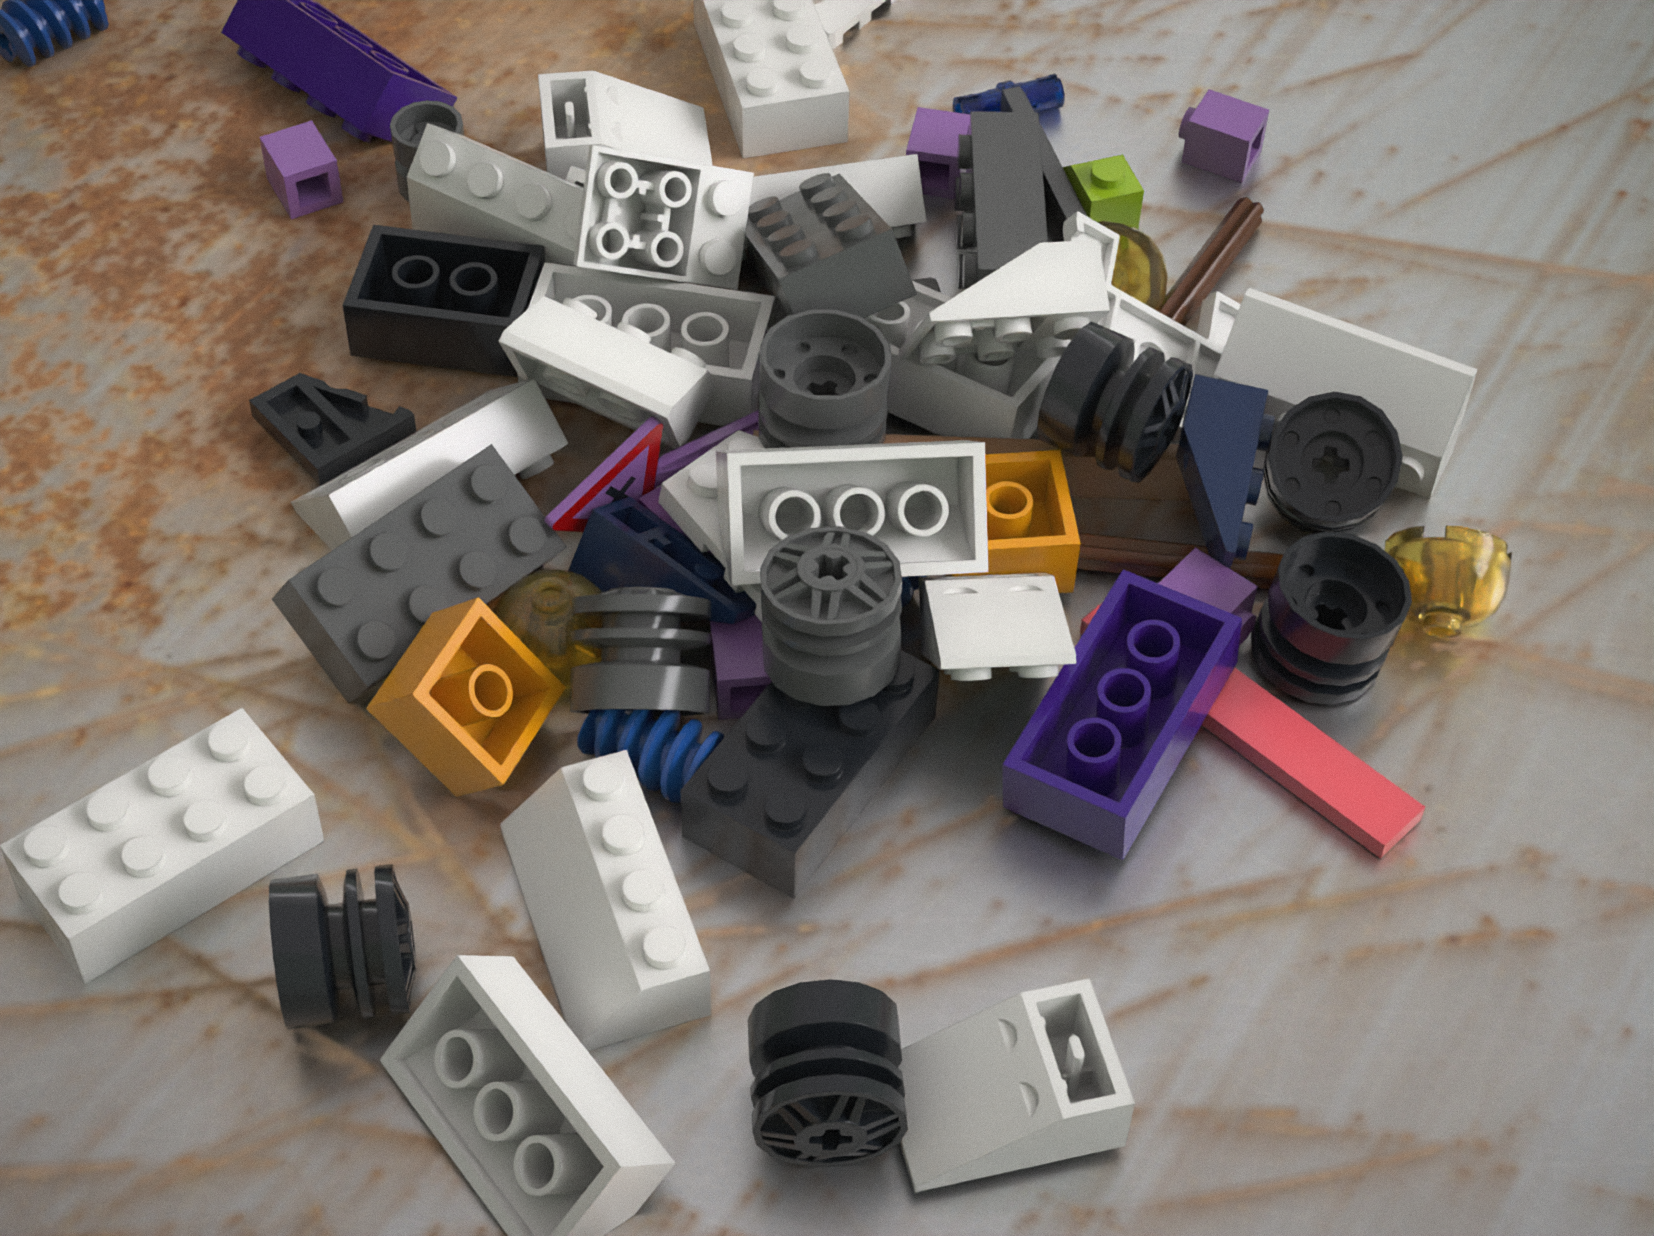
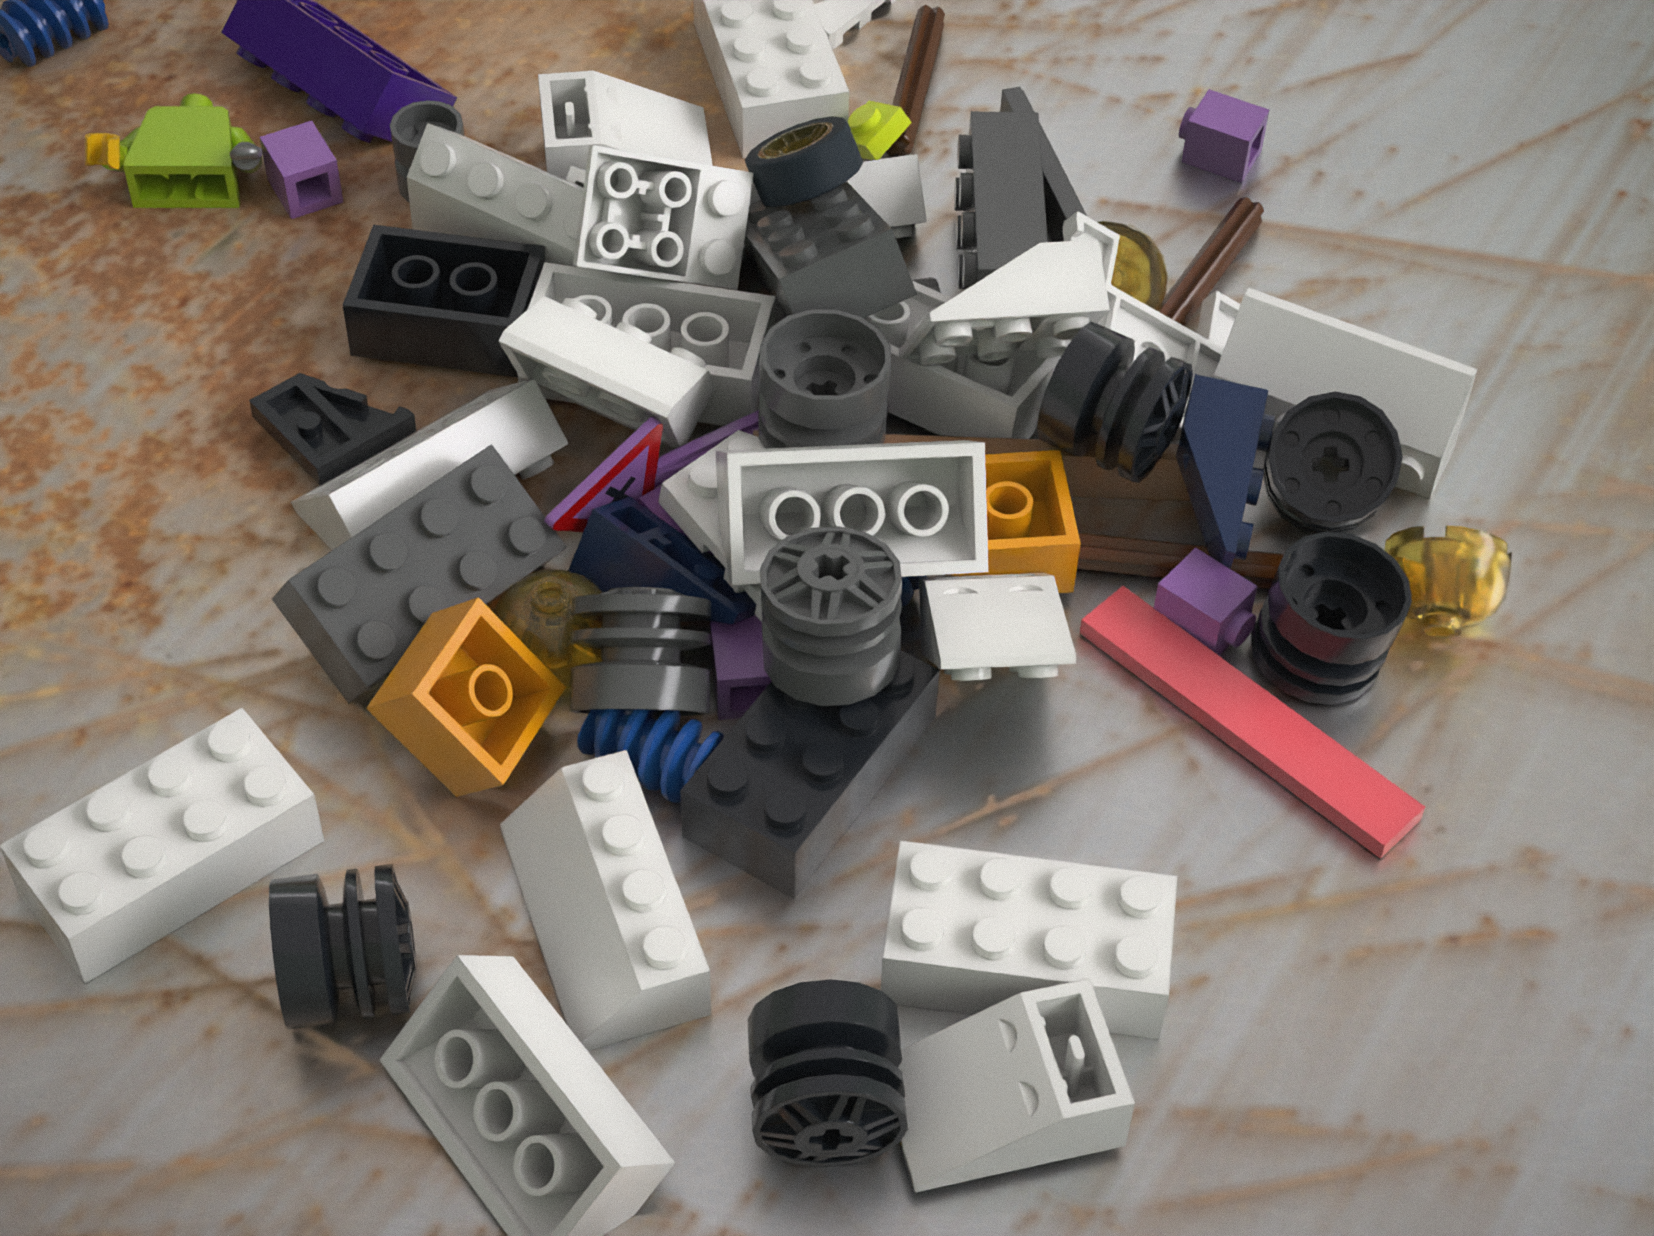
(179, 156): none -> lime torso
(804, 161): none -> black wheel
(877, 128): none -> neon yellow plate
(917, 73): none -> reddish brown axle
(936, 144): medium lavender brick -> none
(997, 924): none -> white brick
(1042, 93): clear blue pin -> none
(1107, 190): lime slope -> none
(1121, 714): dark purple brick -> none

